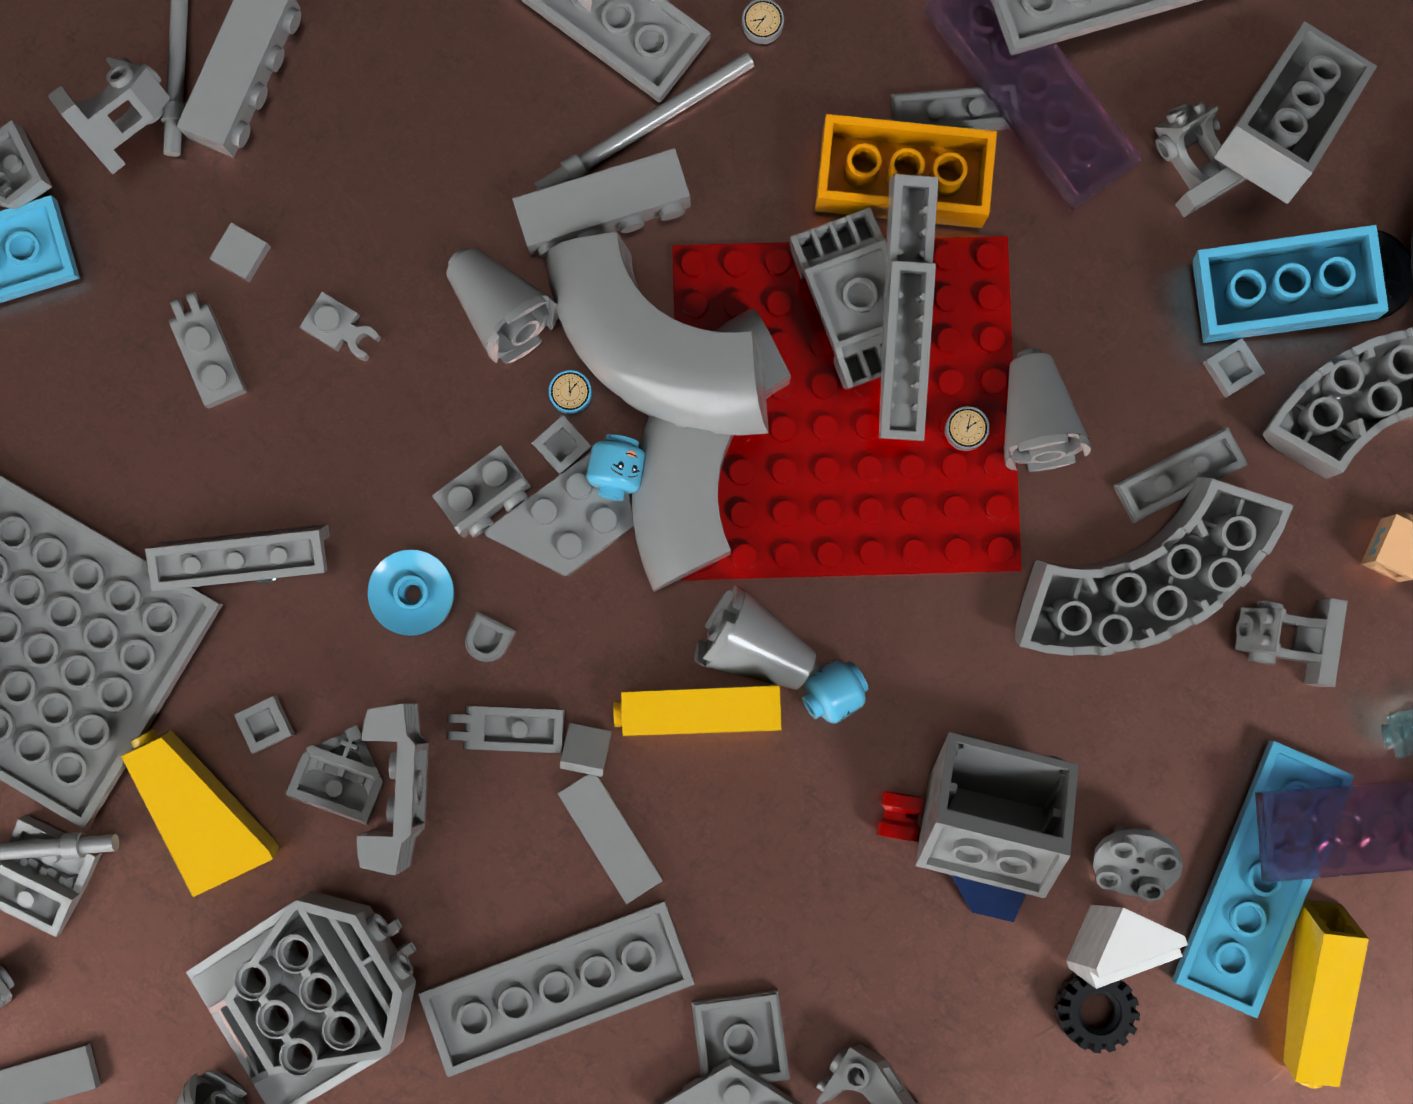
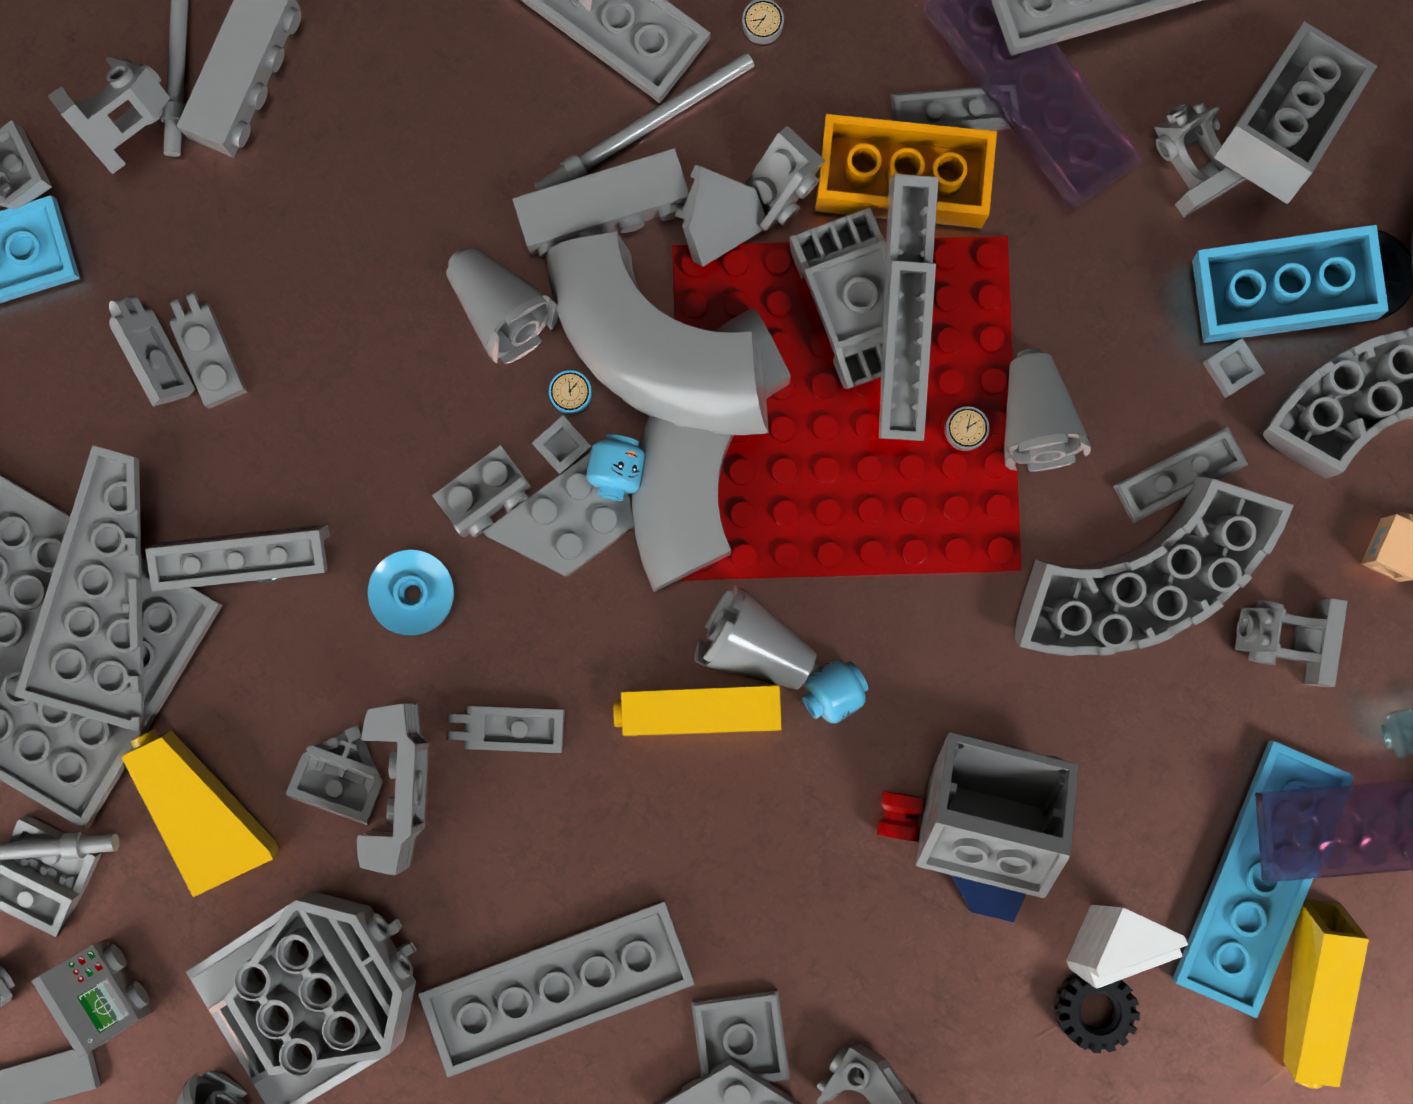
(90, 622): none -> light grey wing
(93, 996): none -> light grey slope
(149, 351): none -> light grey hinge
(240, 252): light grey tile -> none
(264, 724): light grey plate -> none
(335, 324): light grey plate -> none
(487, 638): light grey tile -> none
(585, 749): light grey tile -> none
(610, 837): light grey tile -> none
(718, 215): none -> light grey slope
(784, 176): none -> light grey bracket
(1137, 863): light grey plate -> none

